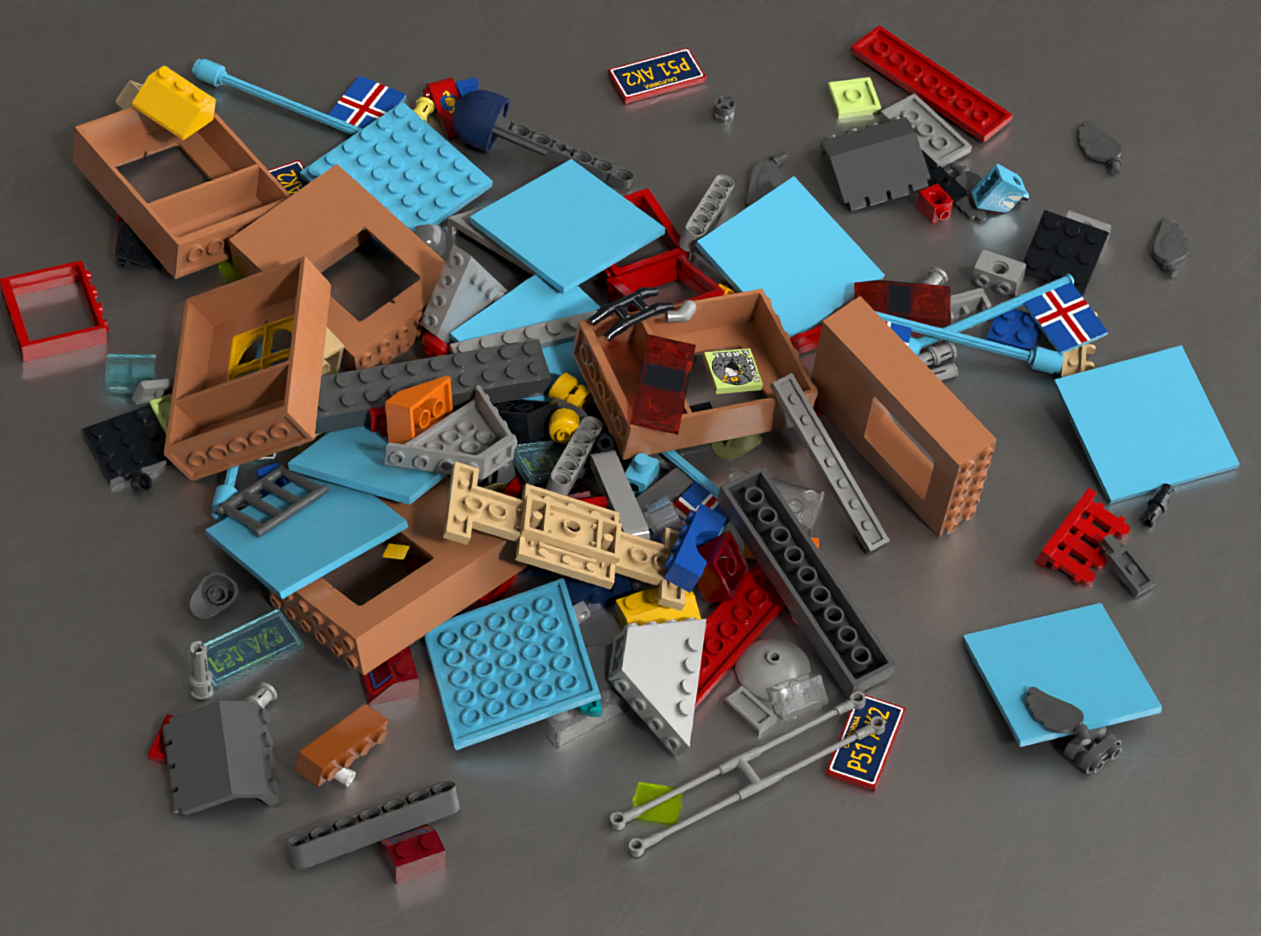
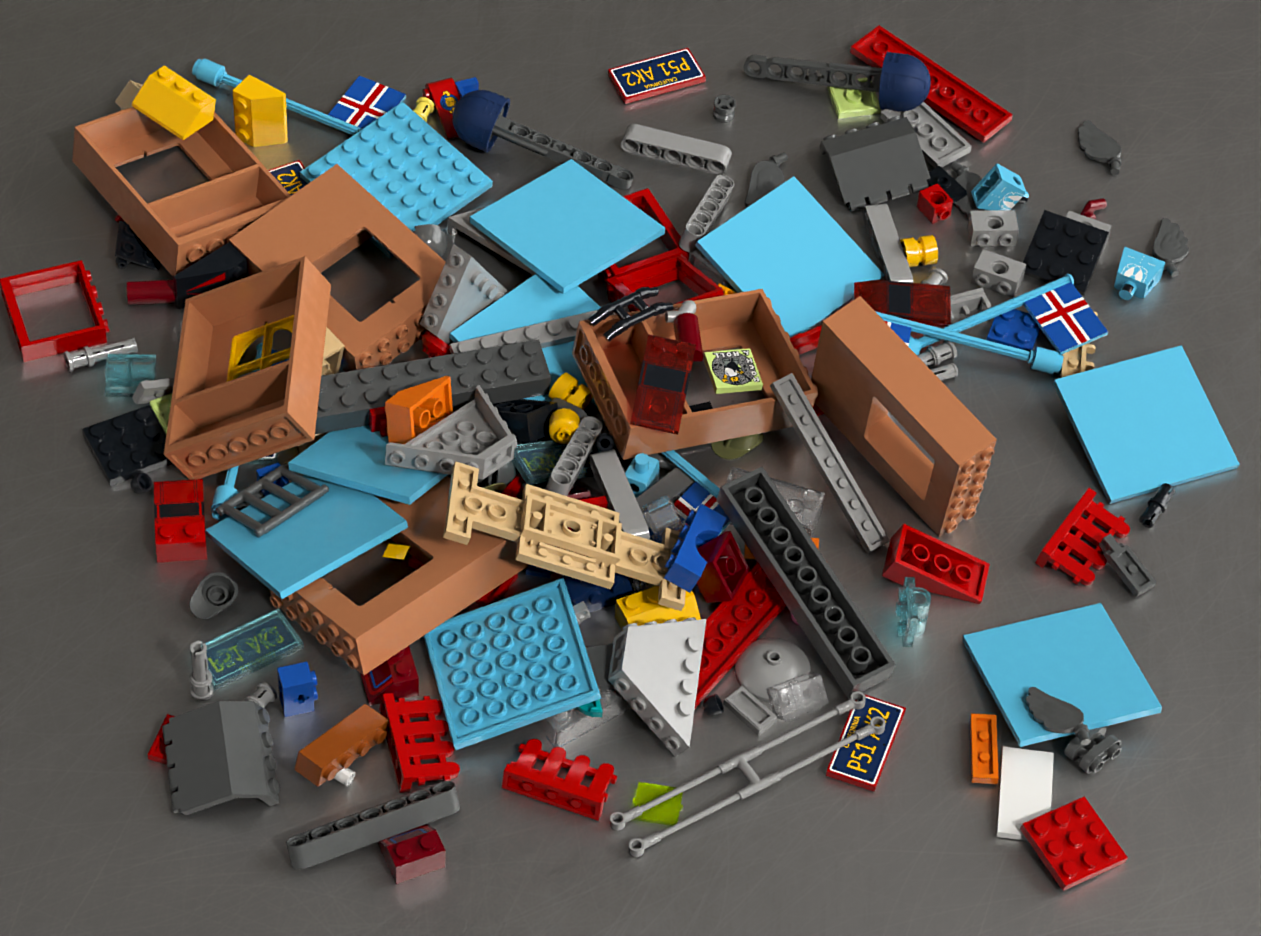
(89, 356): none -> light grey pin
(150, 292): none -> dark red brick
(179, 520): none -> red slope
(209, 273): none -> black slope
(259, 113): none -> yellow slope
(297, 689): none -> blue brick
(403, 753): none -> red fence
(556, 791): none -> red fence
(676, 149): none -> light grey beam
(687, 330): none -> dark red brick
(713, 705): none -> black hinge
(886, 243): none -> light grey beam
(901, 81): none -> piece
(912, 610): none -> clear light blue plate
(920, 251): none -> yellow wheel
(935, 565): none -> red slope
(984, 748): none -> orange plate
(993, 228): none -> light grey brick
(1023, 789): none -> white tile
(1073, 843): none -> red plate
(1092, 206): none -> dark red arm
(1137, 274): none -> medium azure torso

